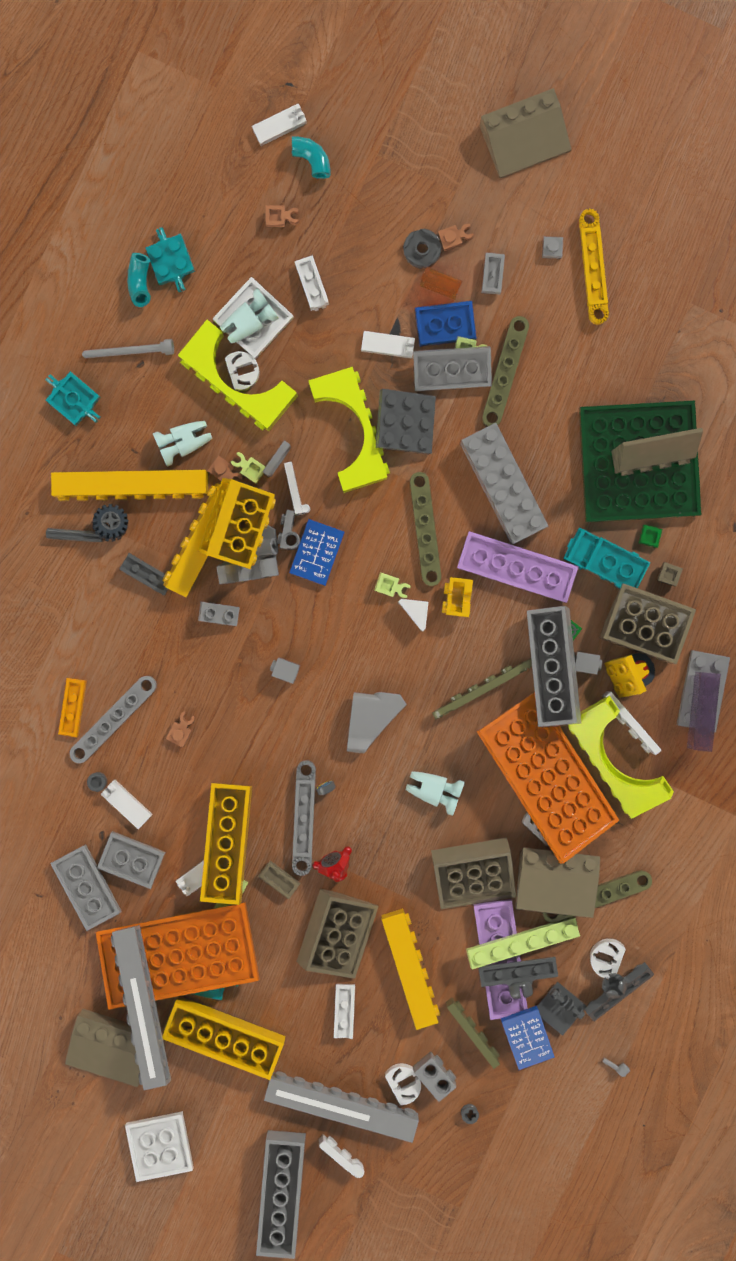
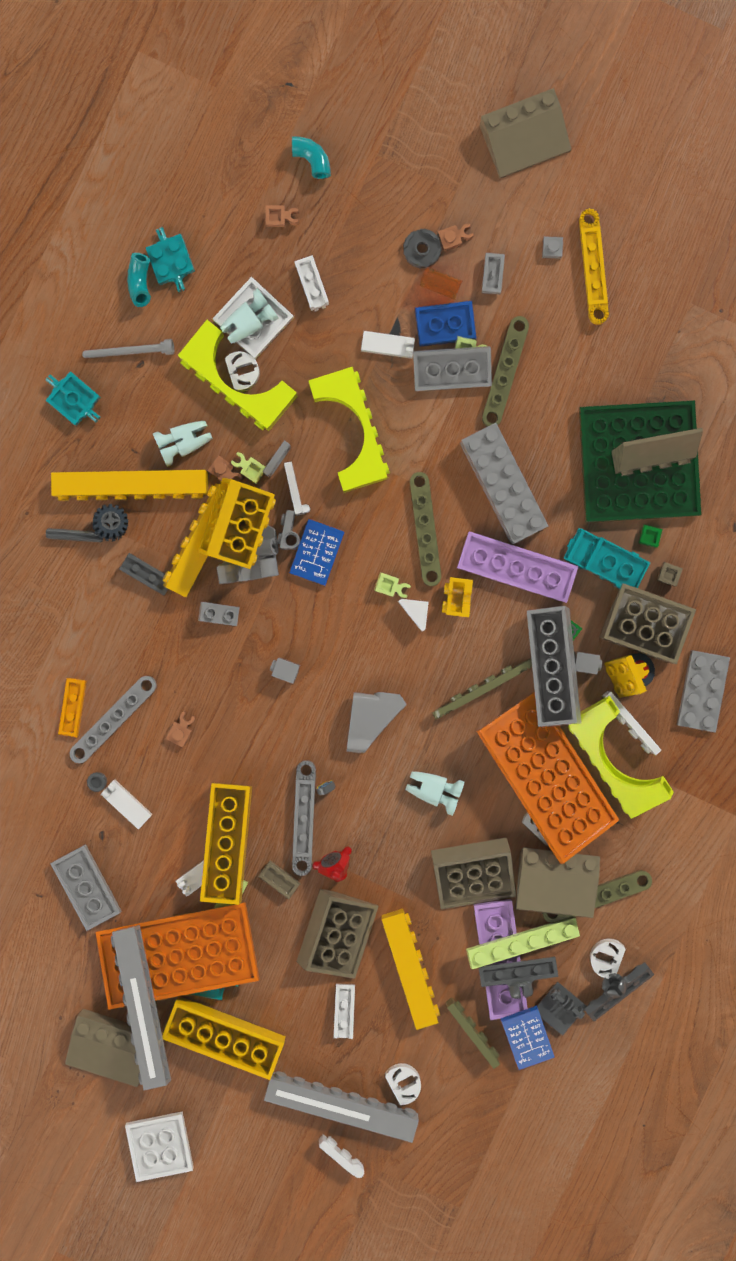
(131, 860): light grey plate -> none
(279, 124): white hinge -> none
(281, 1194): light grey brick -> none
(405, 421): dark grey plate -> none
(431, 1078): light grey brick -> none
(465, 1109): dark grey bush -> none
(622, 1070): light grey hand -> none
(703, 711): clear purple brick -> none

